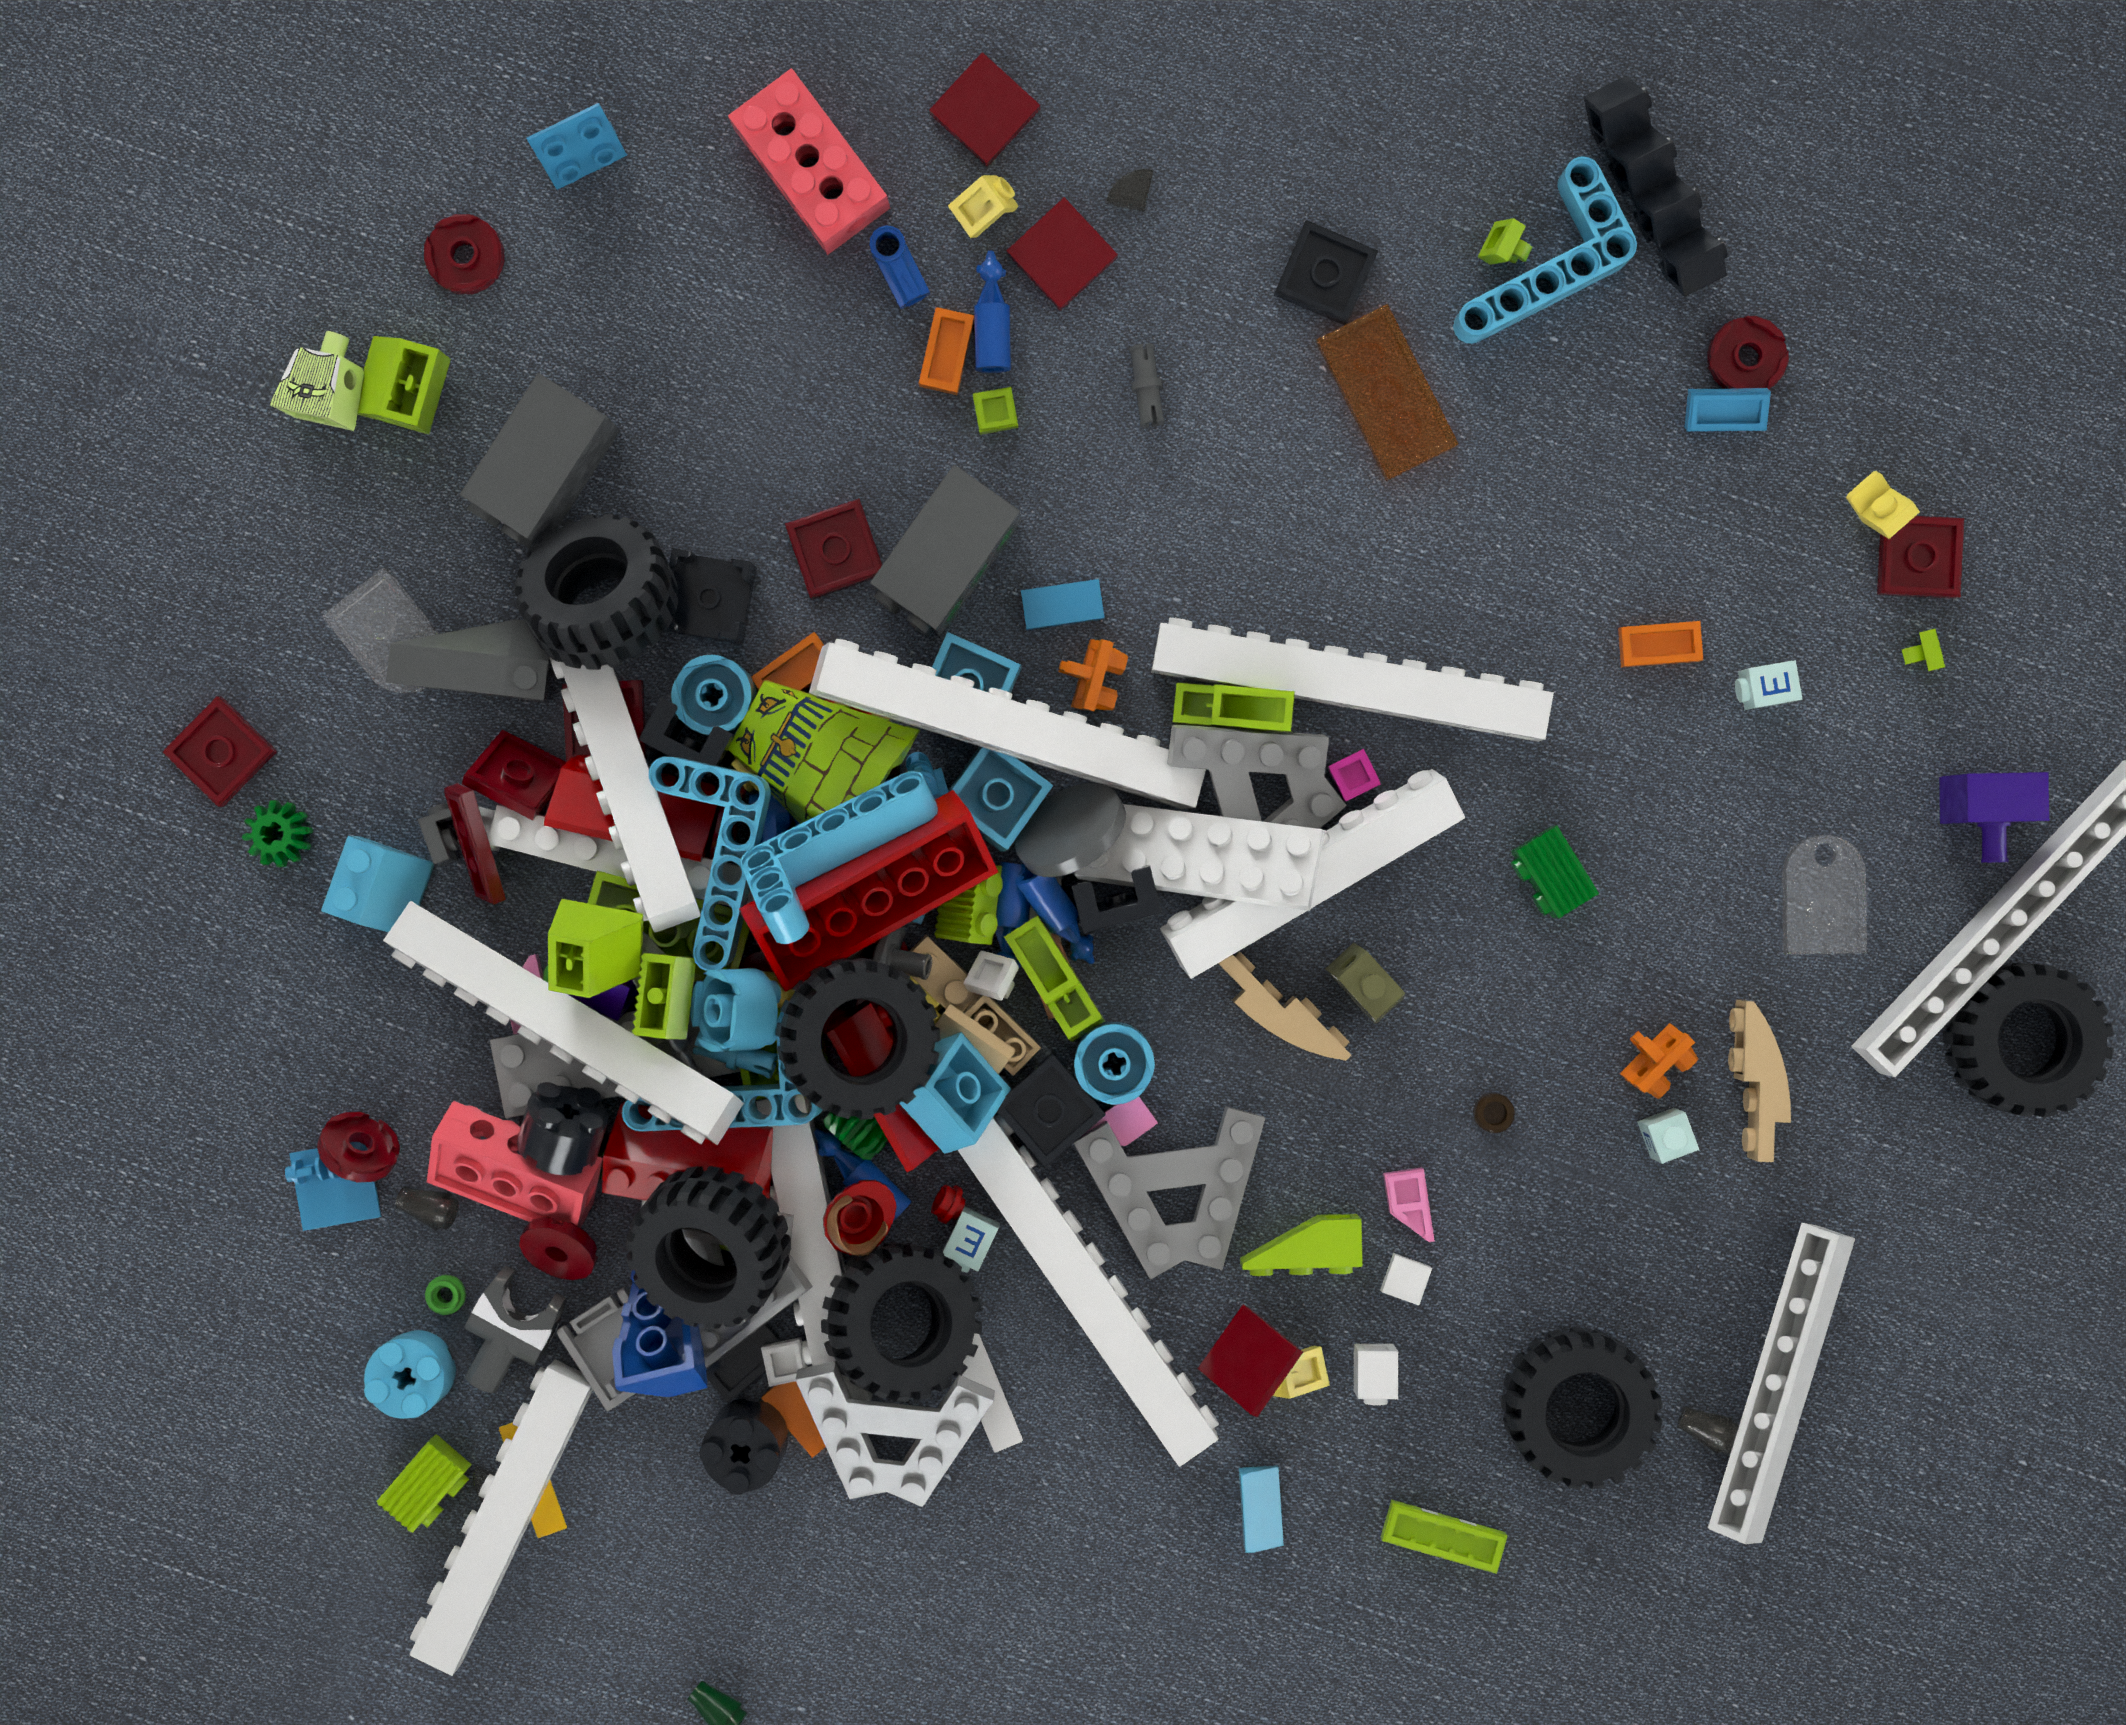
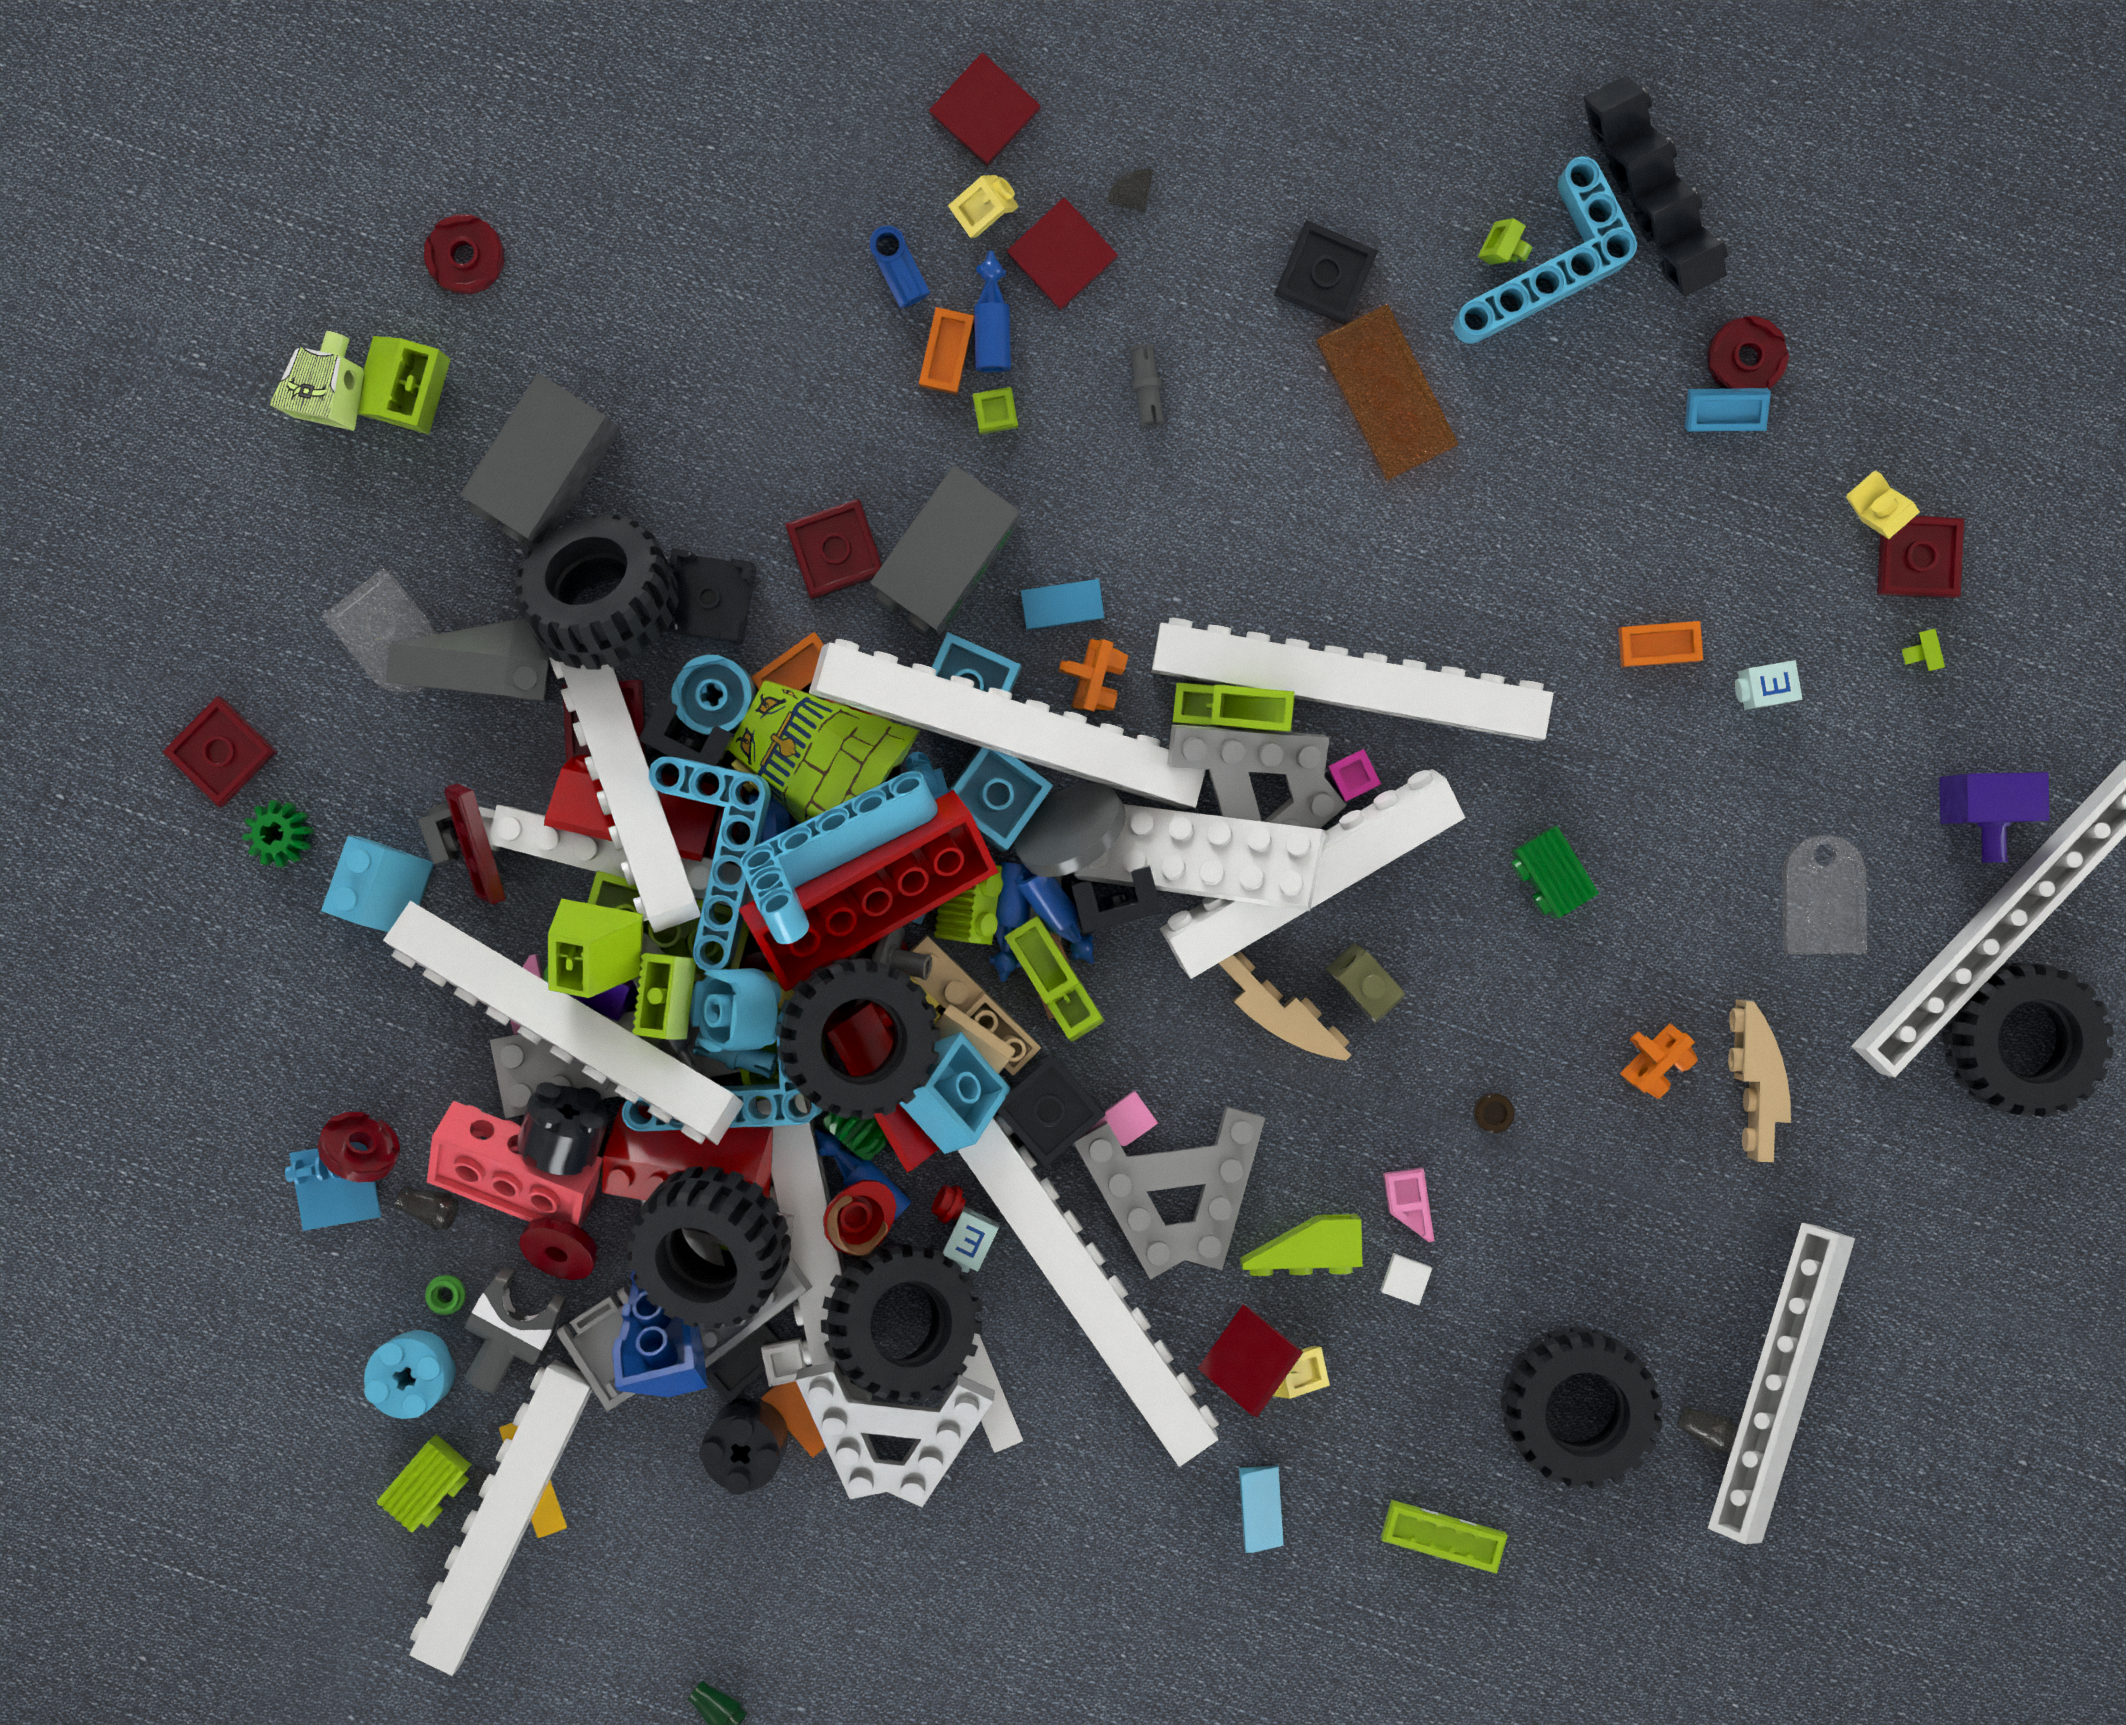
(515, 774): dark red tile -> none
(577, 146): dark azure hinge -> none
(791, 104): coral brick -> none
(992, 976): white tile -> none
(1101, 1081): medium azure brick -> none
(1376, 1373): white brick -> none
(1668, 1135): light aqua brick -> none

